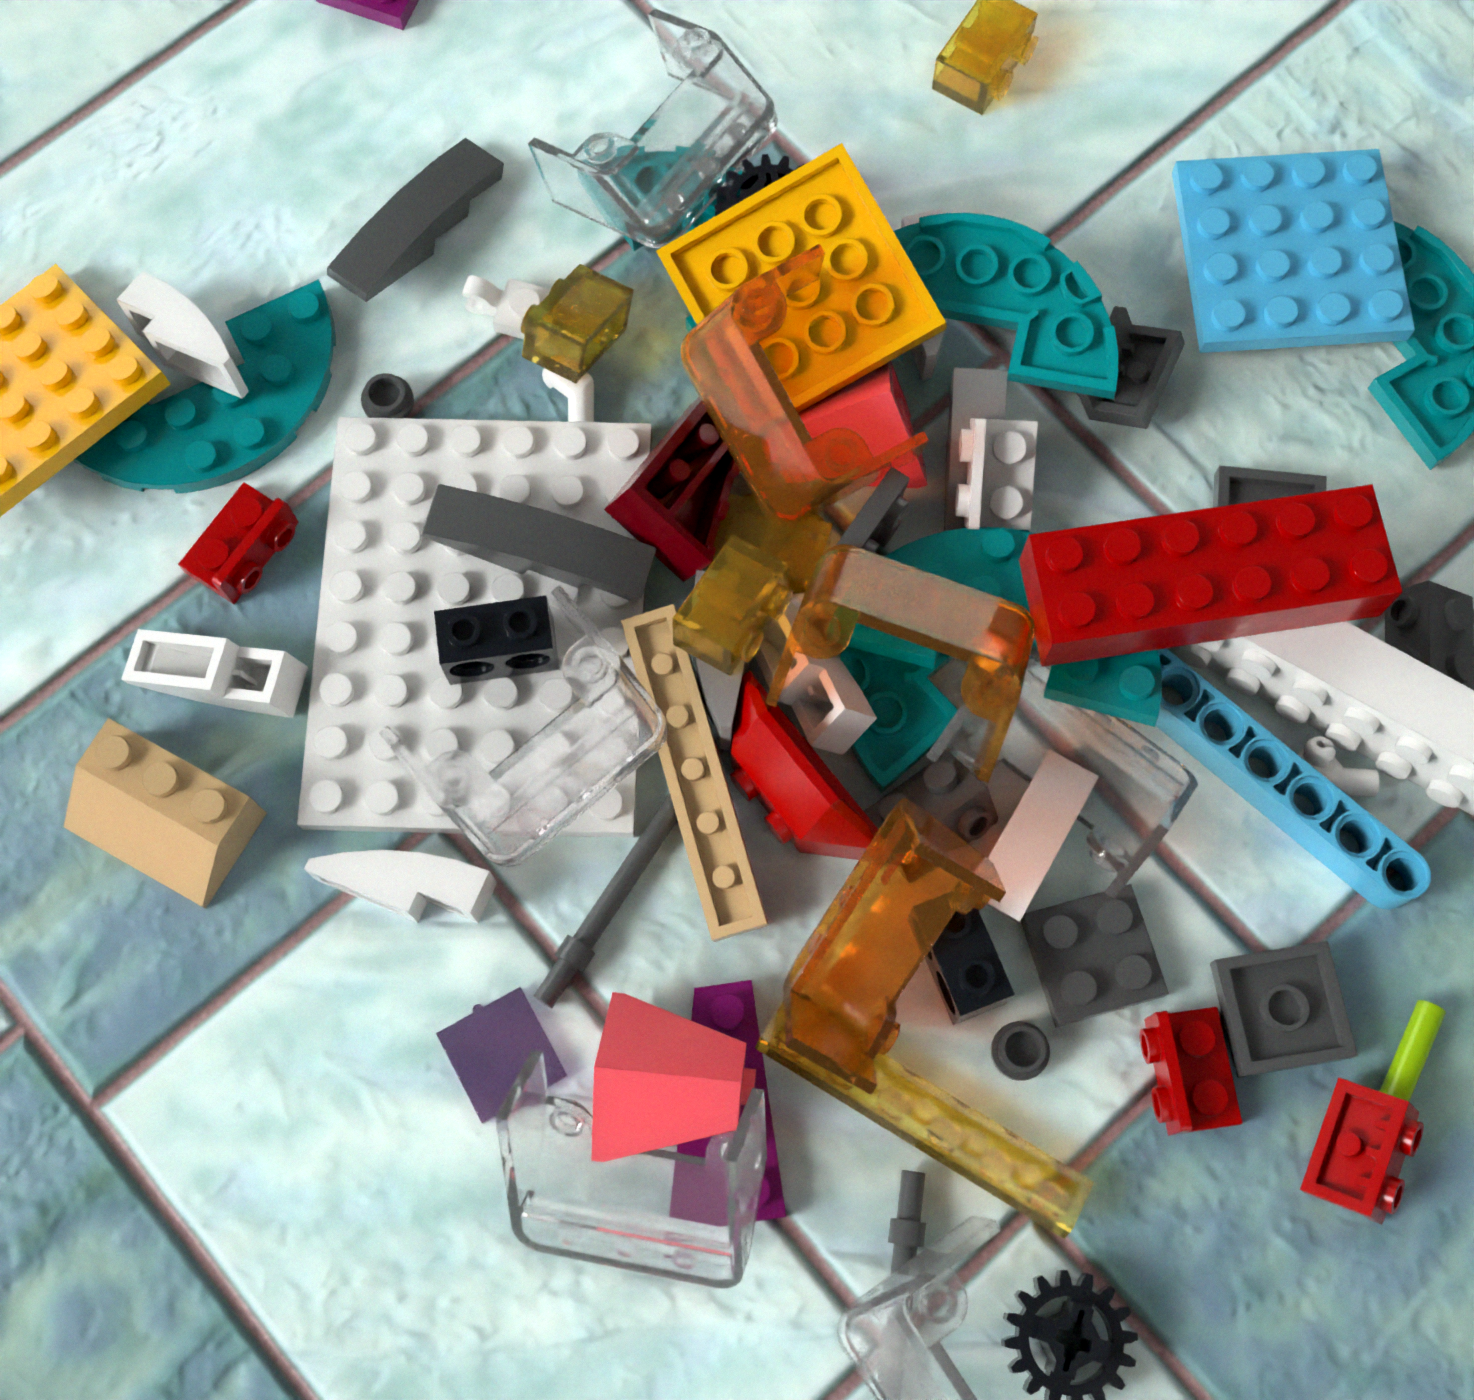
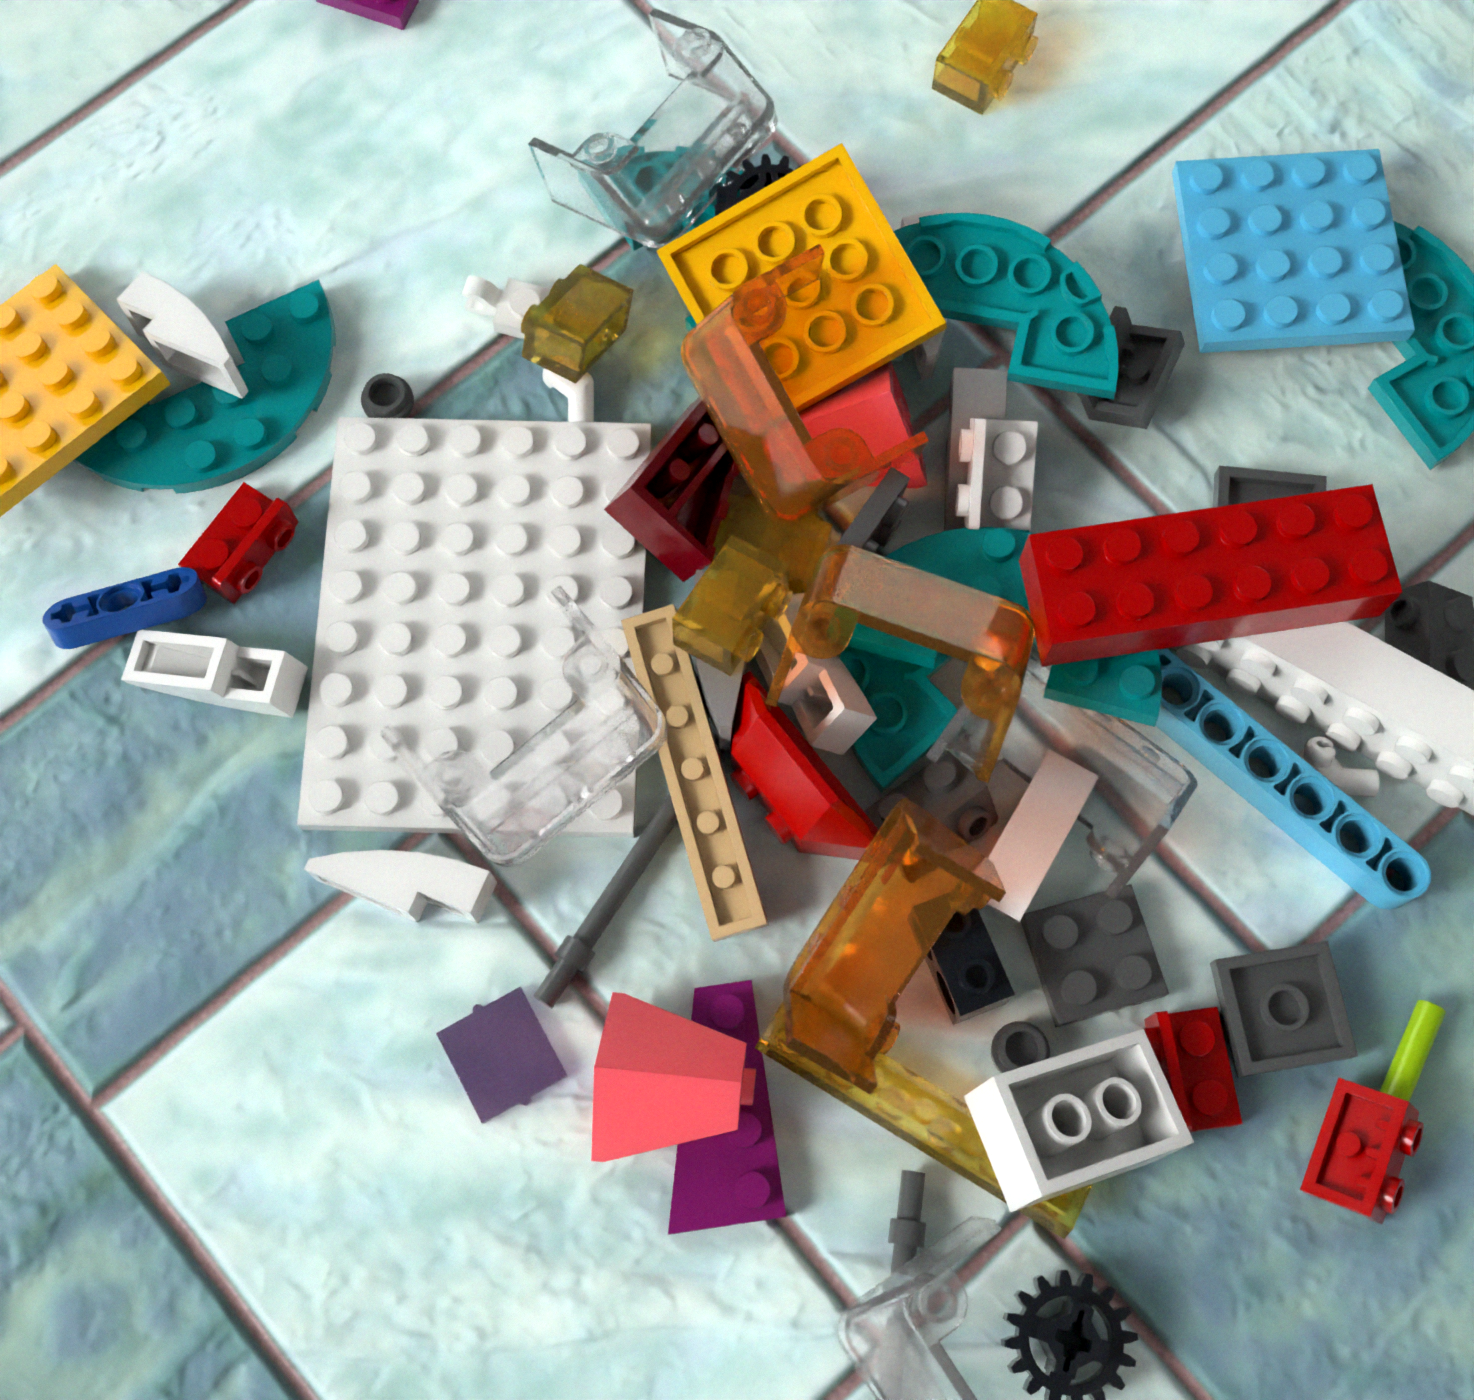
(97, 616): none -> blue beam
(159, 813): tan slope -> none
(409, 223): dark grey slope -> none
(496, 640): black brick -> none
(538, 541): dark grey slope -> none
(636, 1212): clear windscreen -> none
(1077, 1119): none -> white brick

